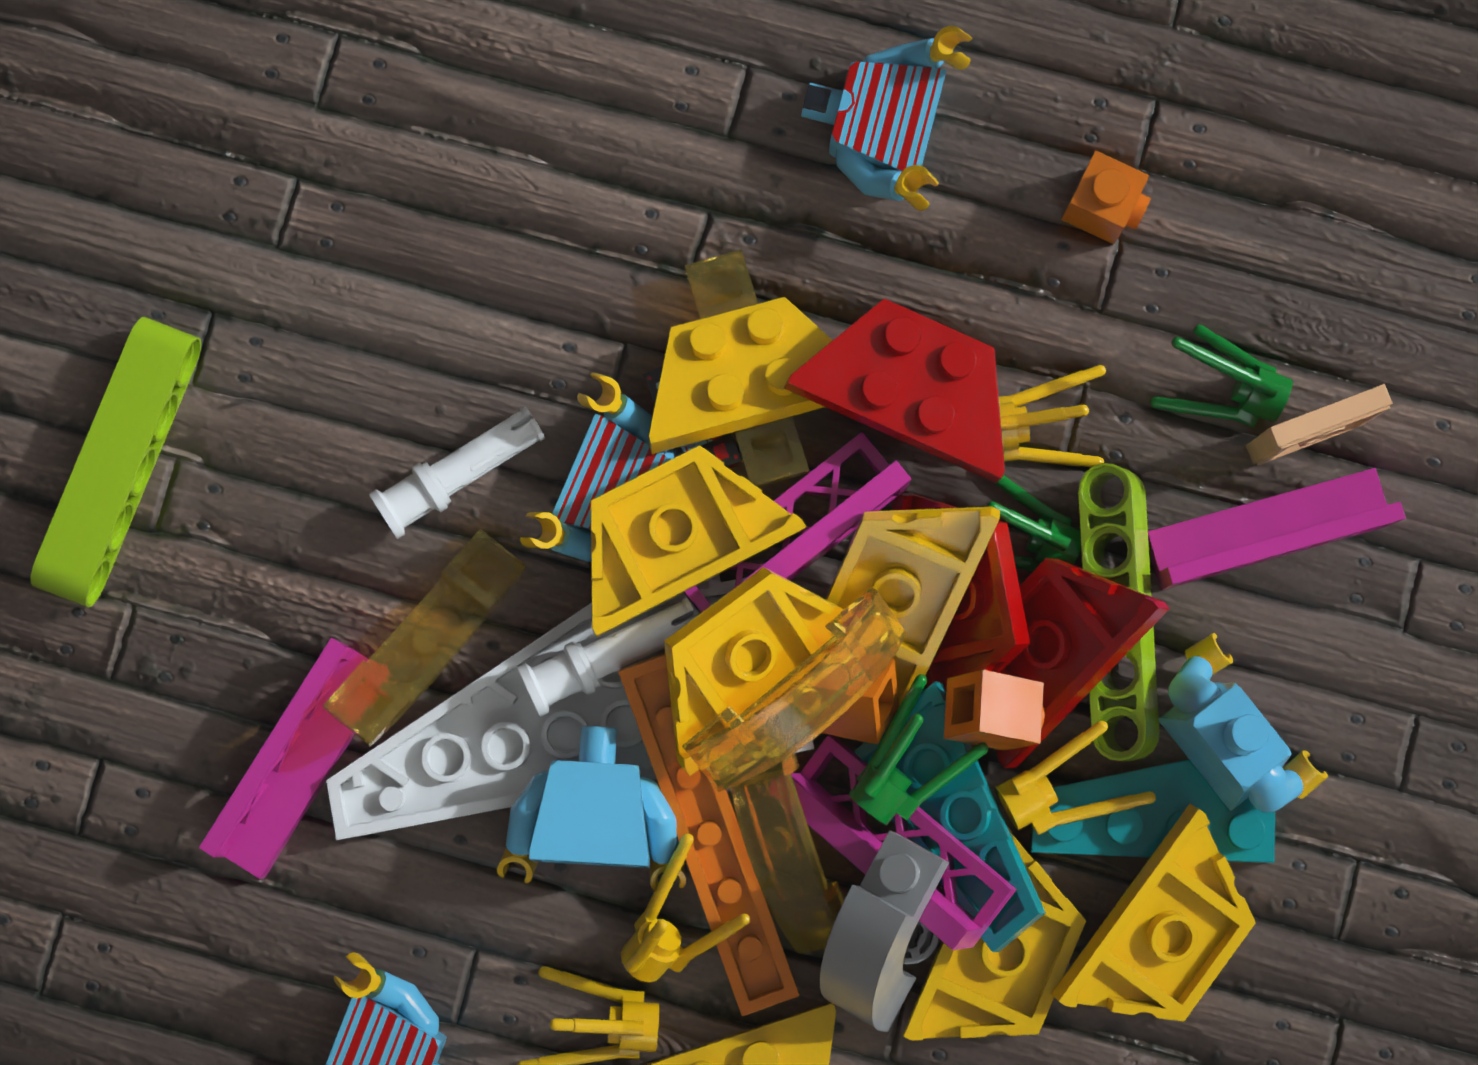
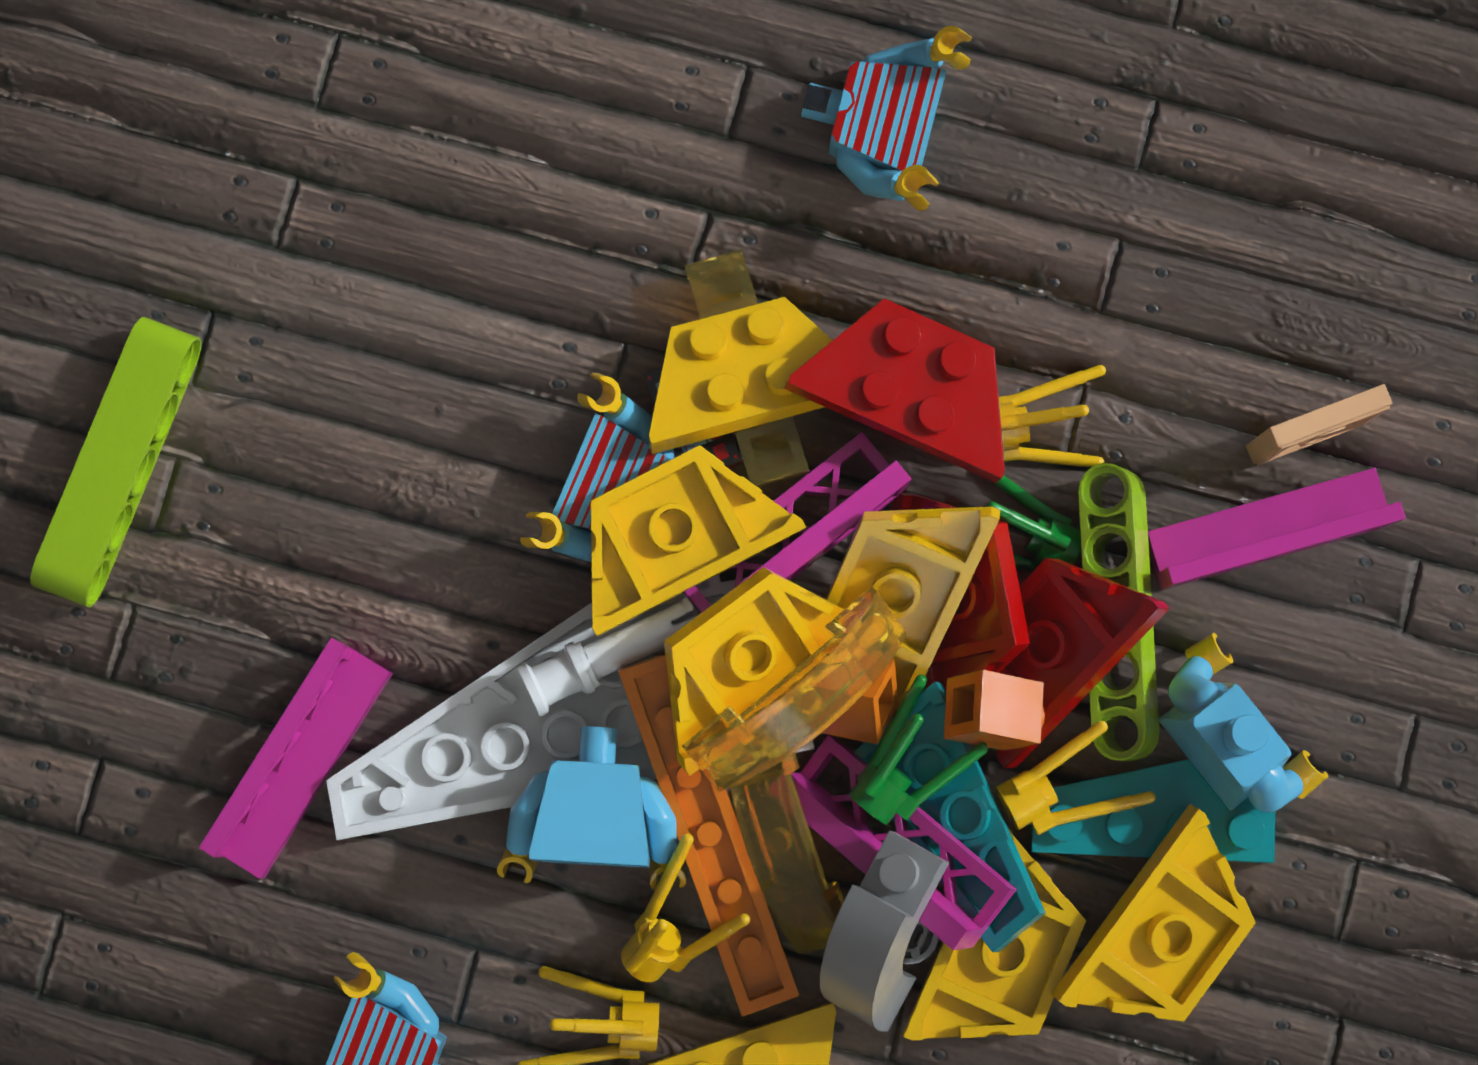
(426, 640): clear yellow slope -> none
(432, 485): white pin -> none
(1108, 198): orange brick -> none
(1256, 387): green plant -> none

